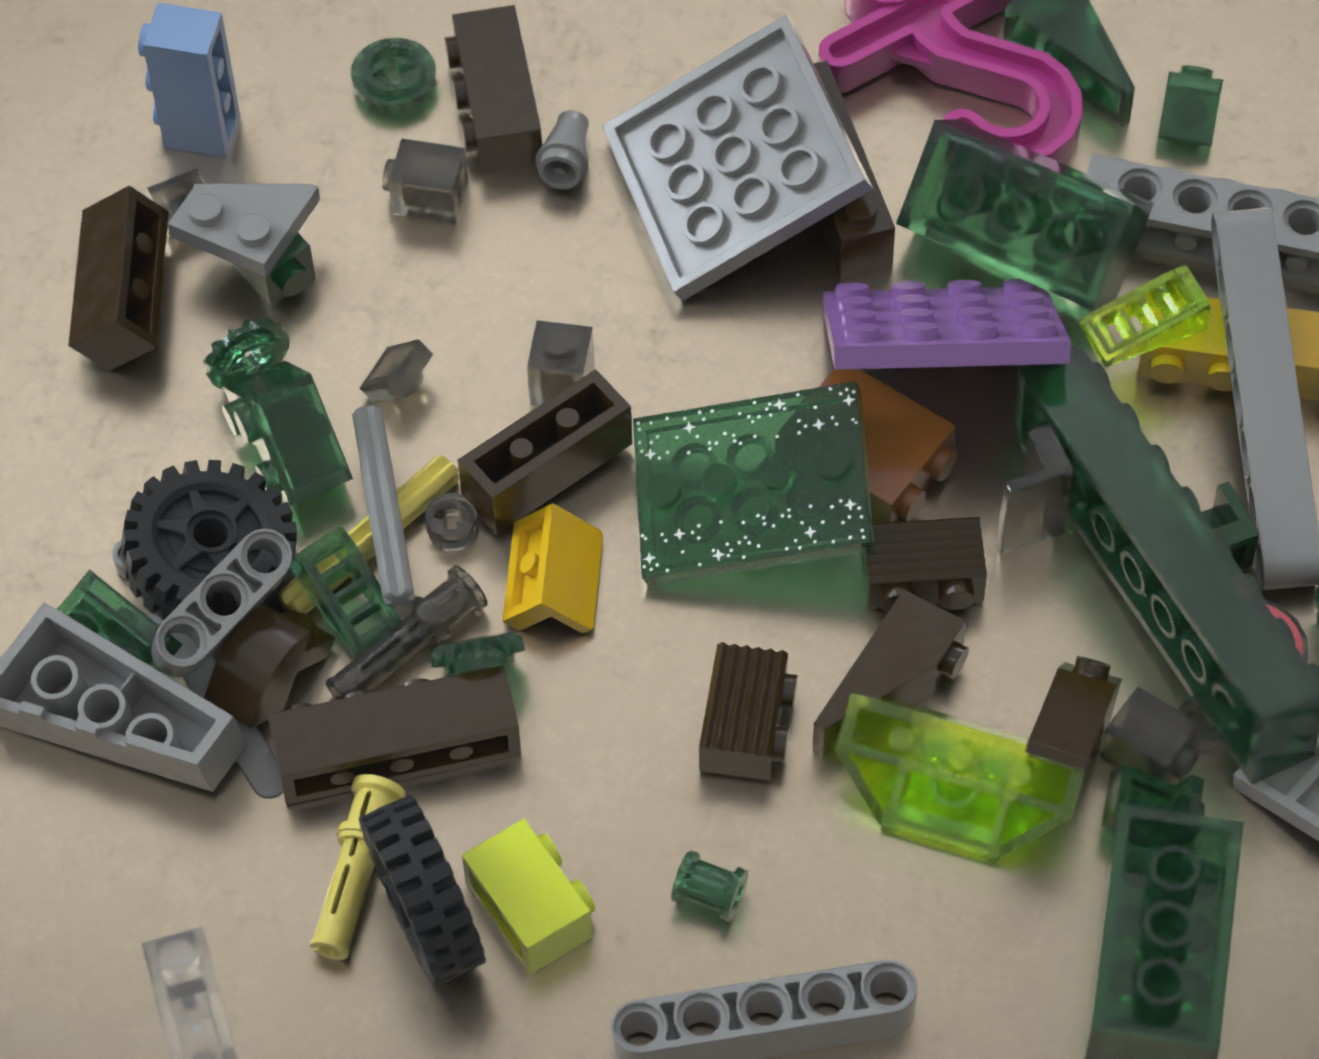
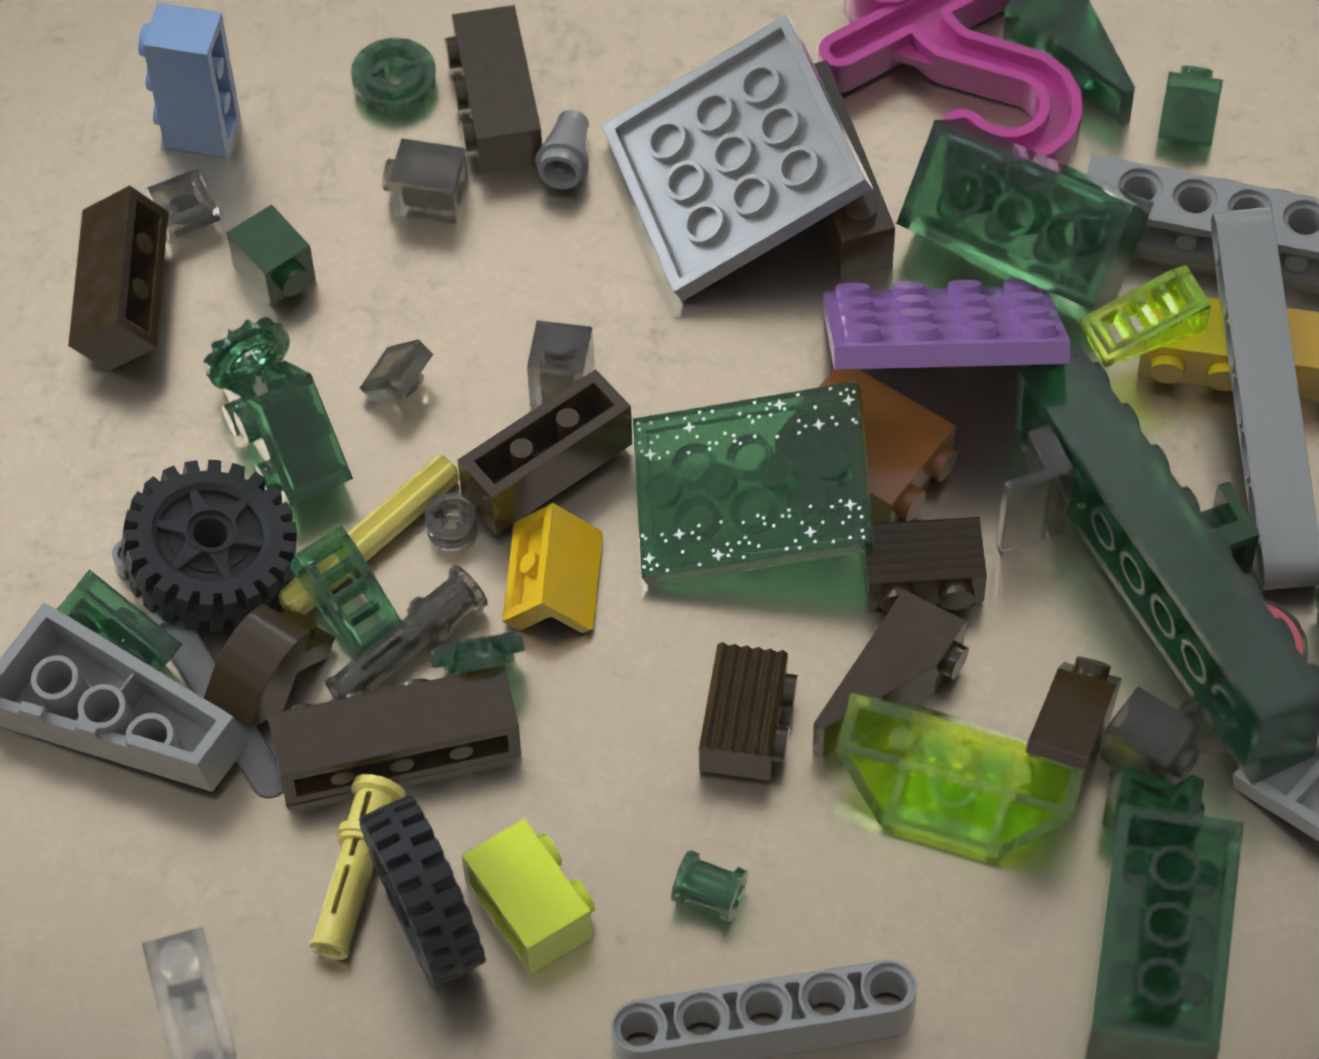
(234, 577): light grey beam -> none
(244, 221): light grey wing -> none
(383, 506): light grey axle -> none

